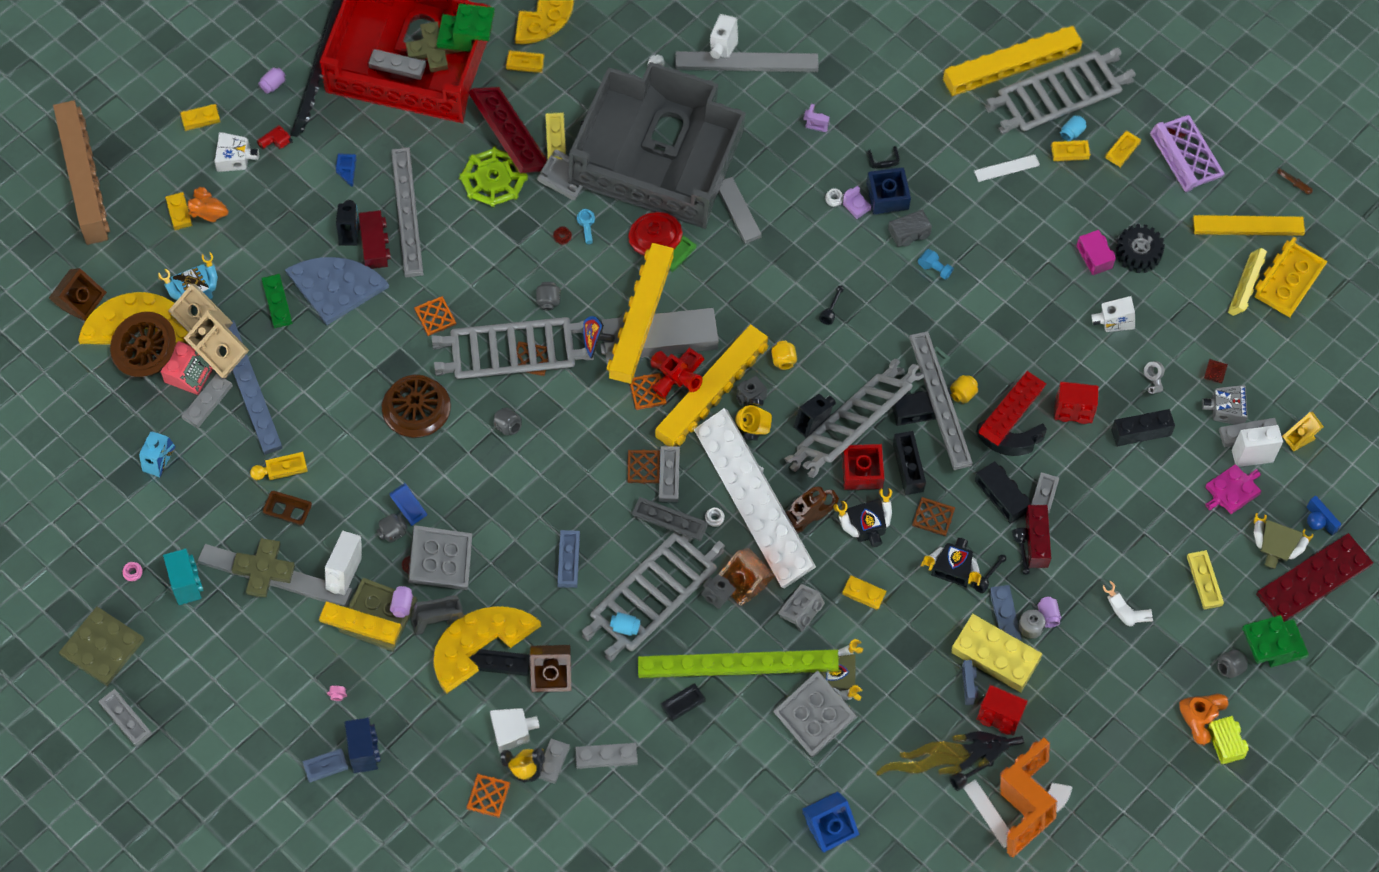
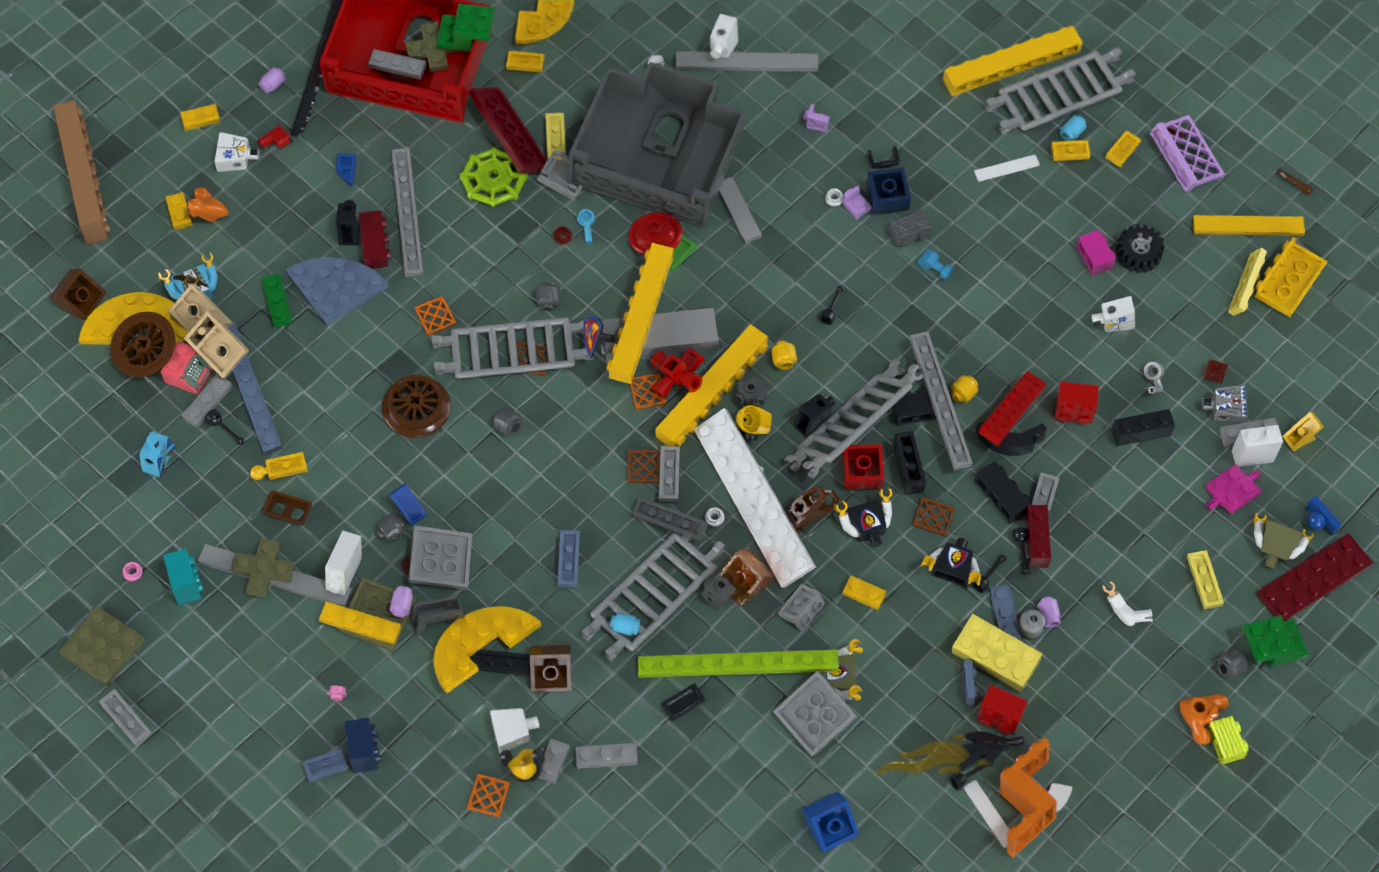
(214, 418): none -> black hinge

